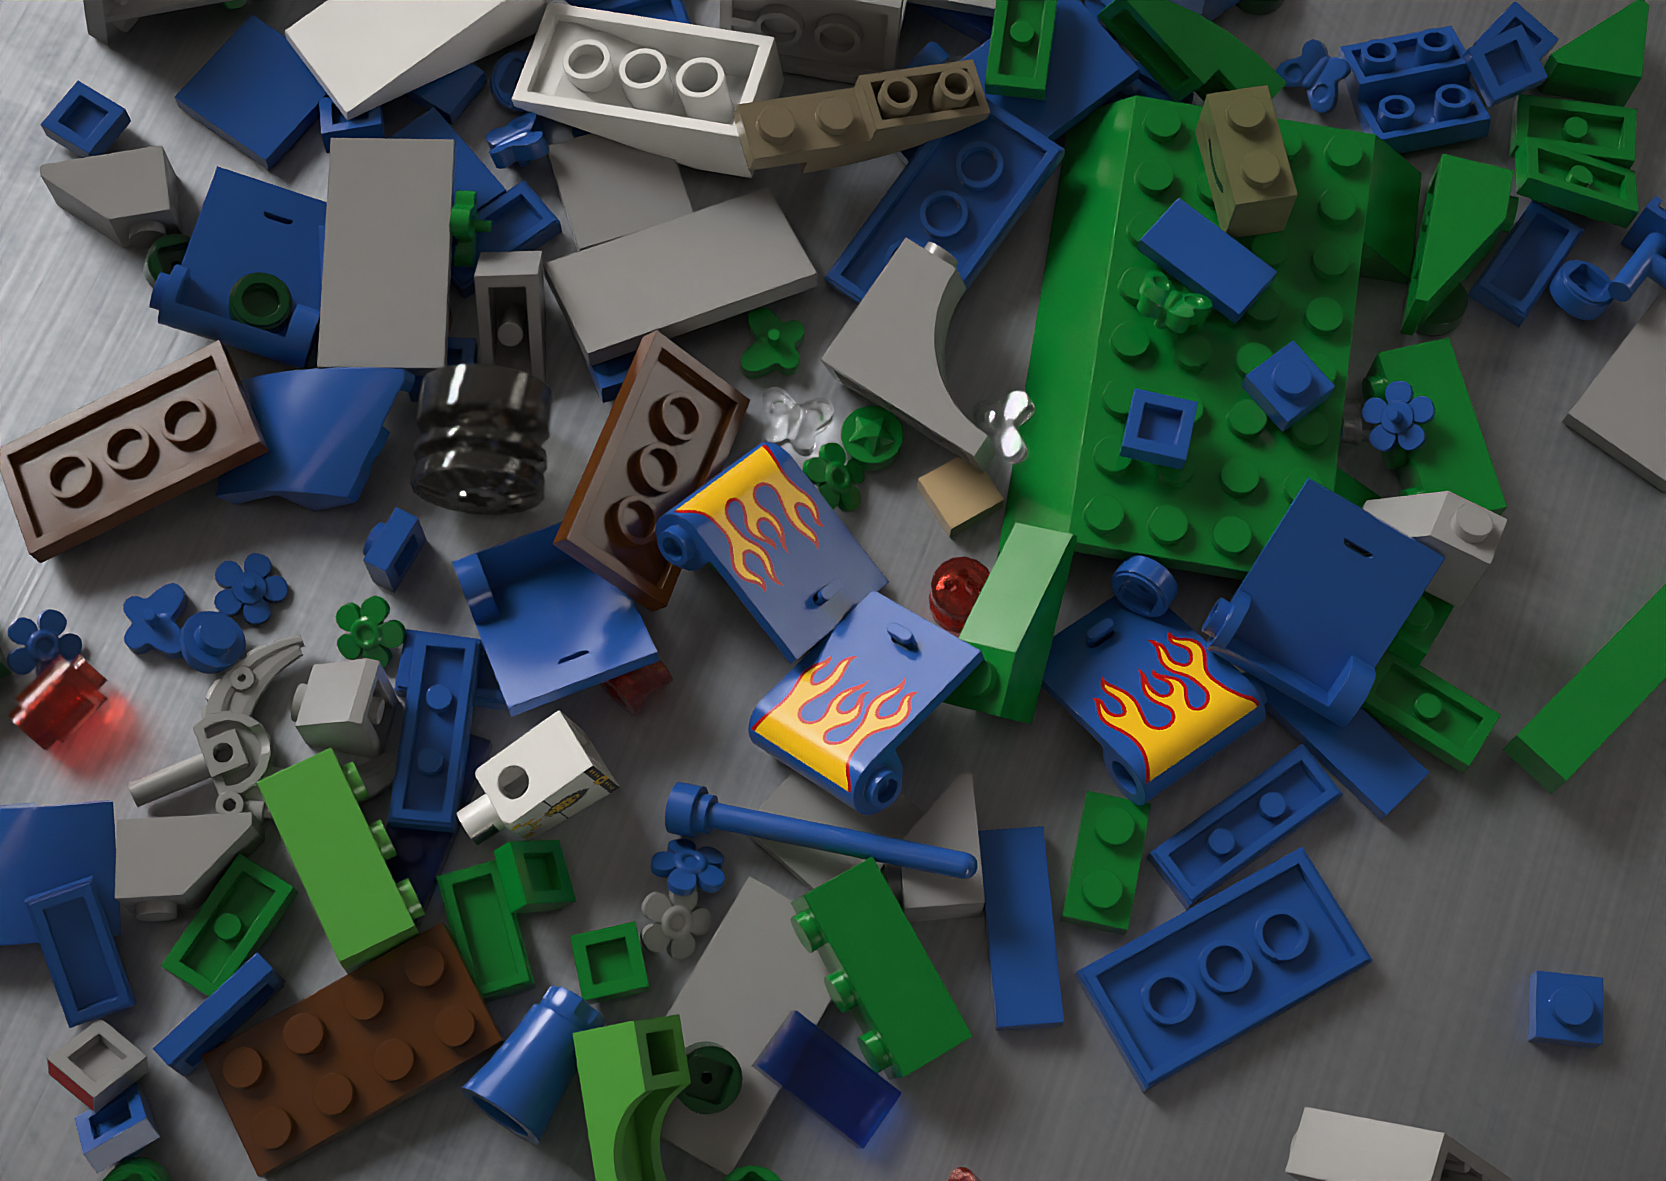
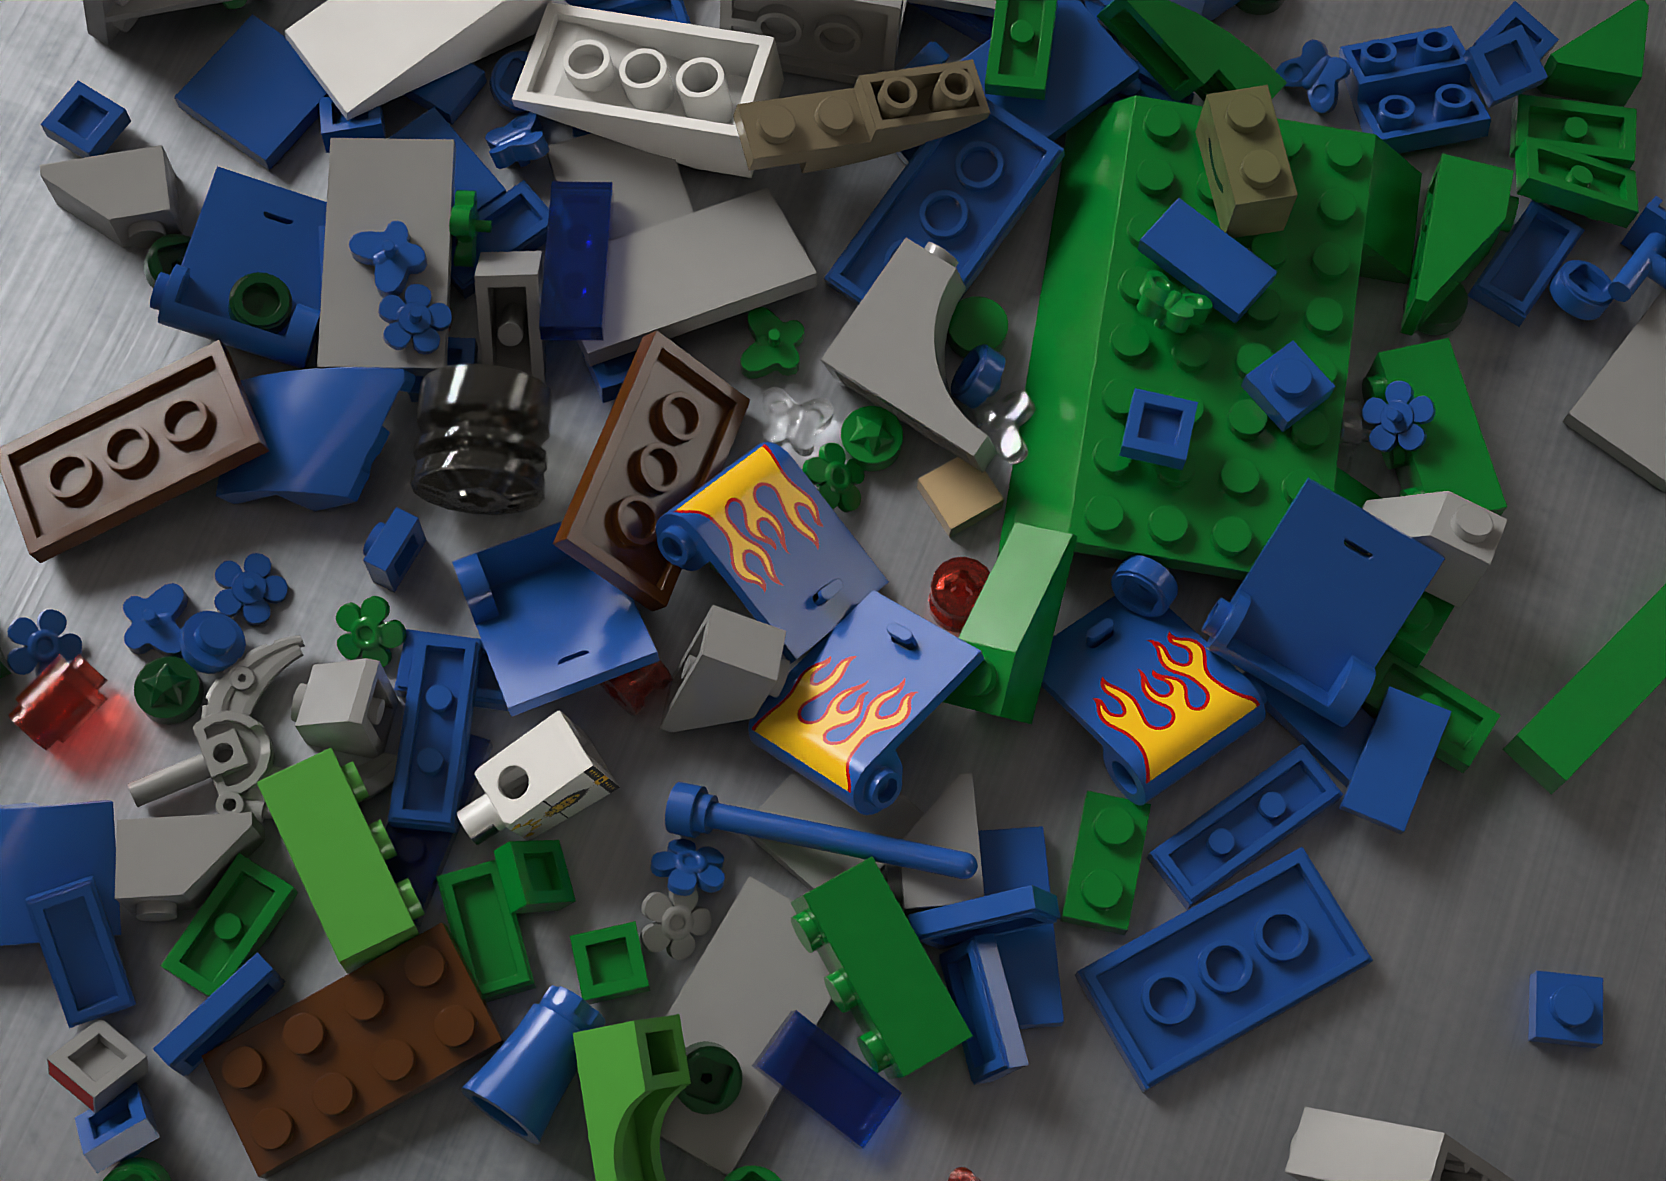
(168, 690): none -> dark green tile
(390, 255): none -> blue piece
(414, 320): none -> blue plant
(576, 261): none -> clear blue tile
(725, 672): none -> light grey slope
(976, 323): none -> green tile
(978, 376): none -> blue tile
(983, 999): none -> blue tile
(989, 914): none -> blue tile
(1395, 760): none -> blue tile

